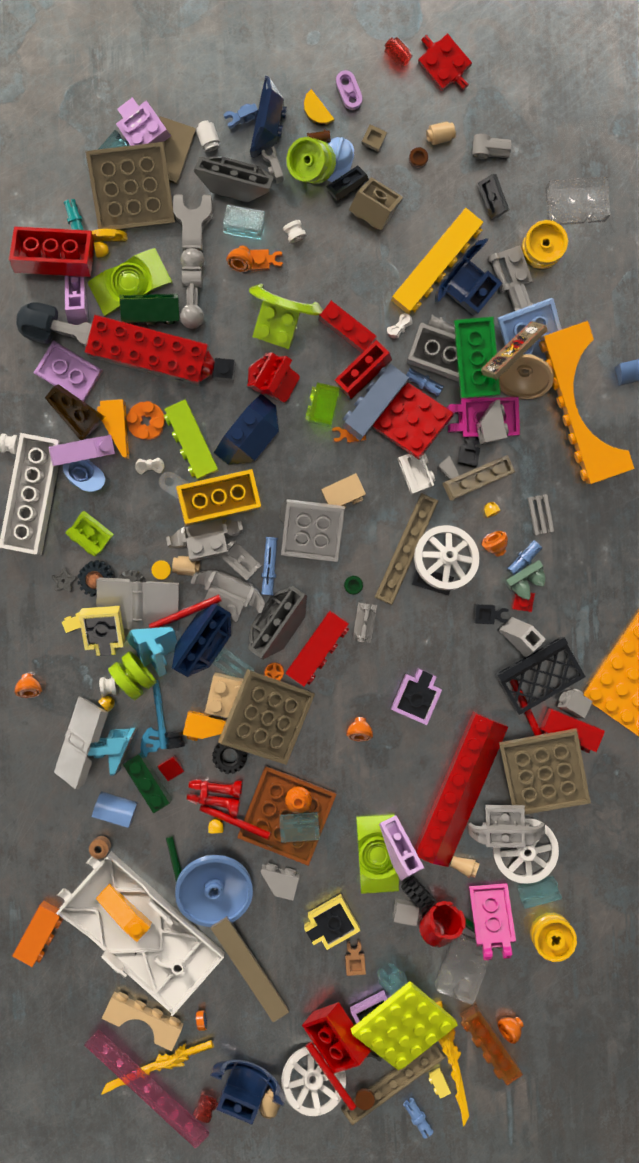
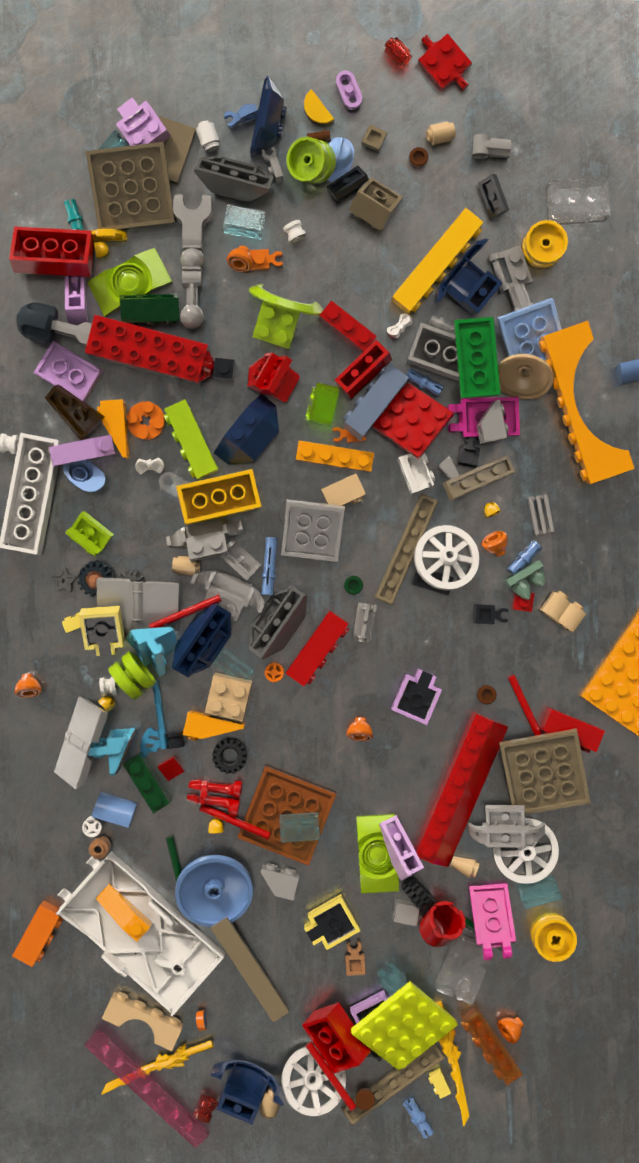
(89, 826): none -> white wheel
(161, 570): yellow tile -> none
(266, 717): dark tan plate -> none
(298, 800): orange brick -> none
(334, 456): none -> light orange plate
(486, 694): none -> reddish brown tile
(514, 350): dark tan tile -> none
(522, 636): light grey slope -> none
(536, 658): black fence -> none
(562, 611): none -> tan brick
(574, 703): light grey brick -> none

